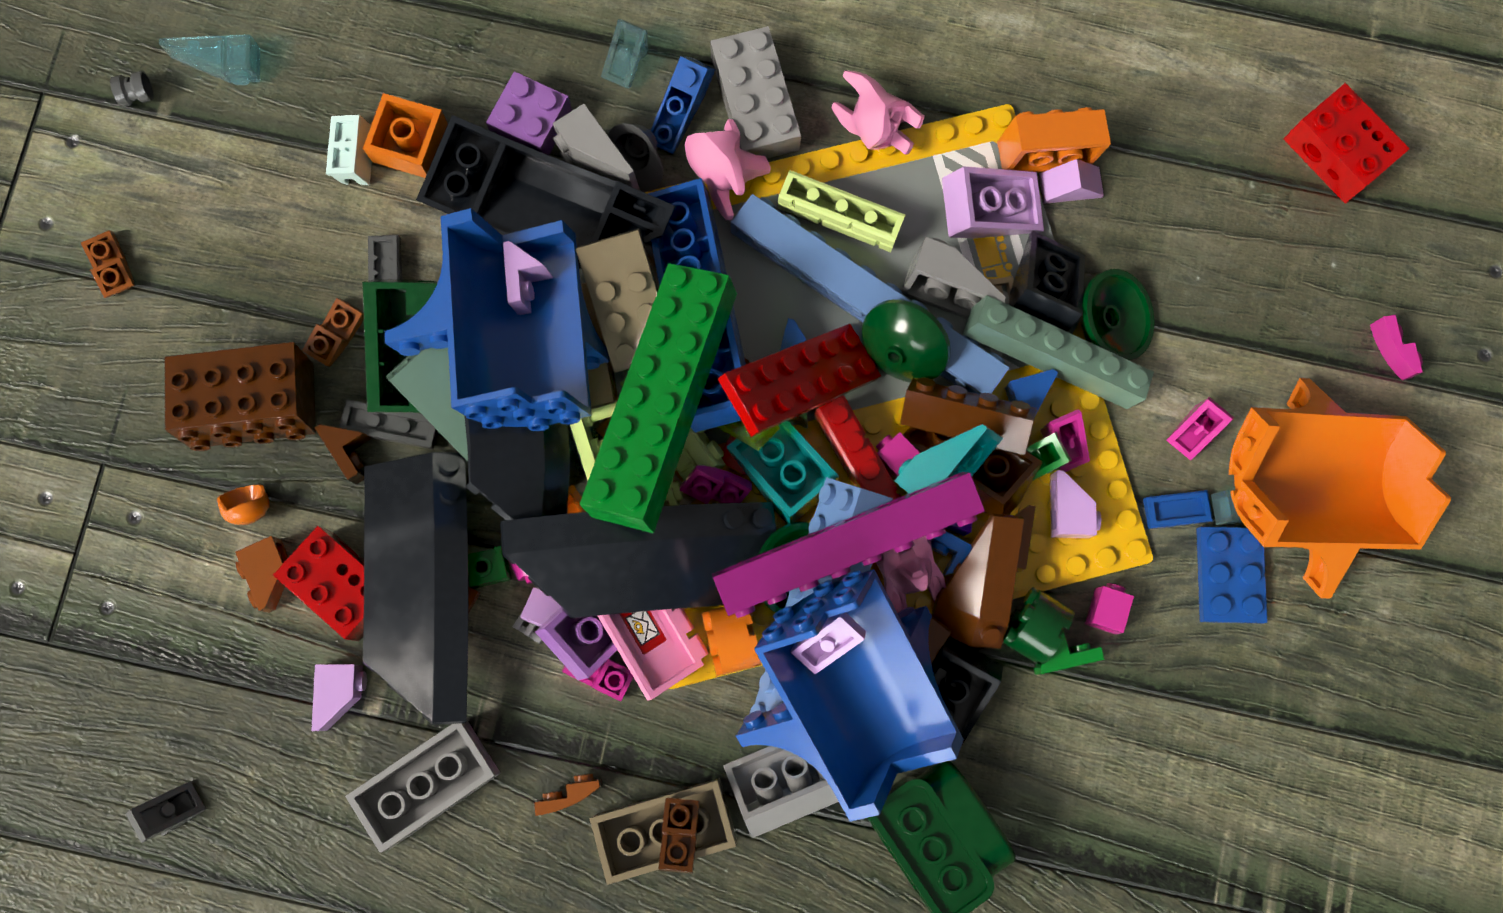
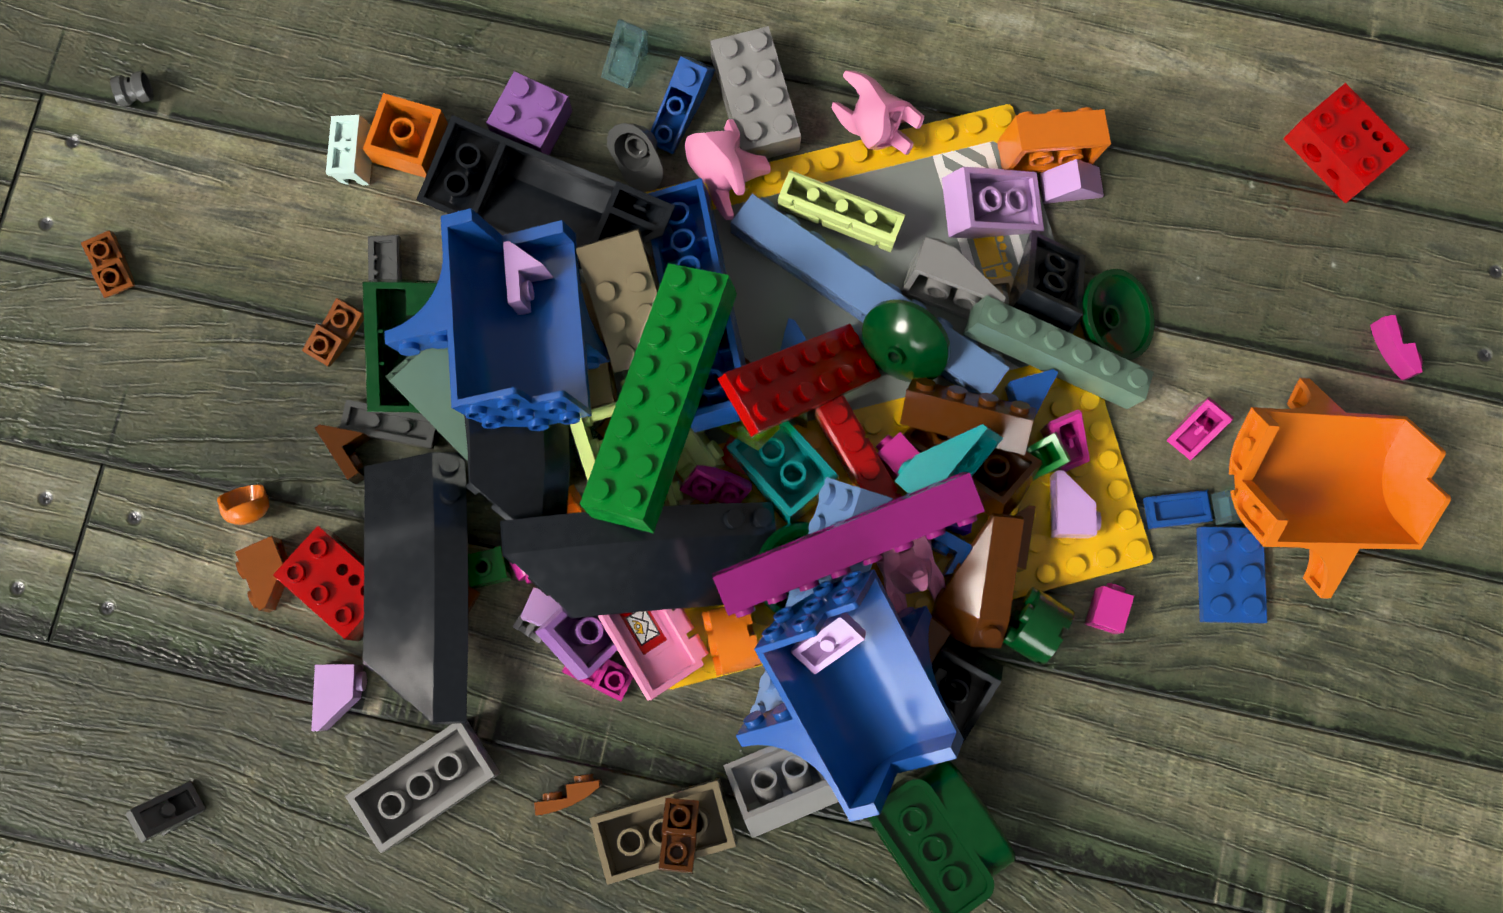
(225, 57): clear light blue slope -> none
(240, 396): reddish brown brick -> none
(589, 147): light grey slope -> none
(1063, 659): green slope -> none

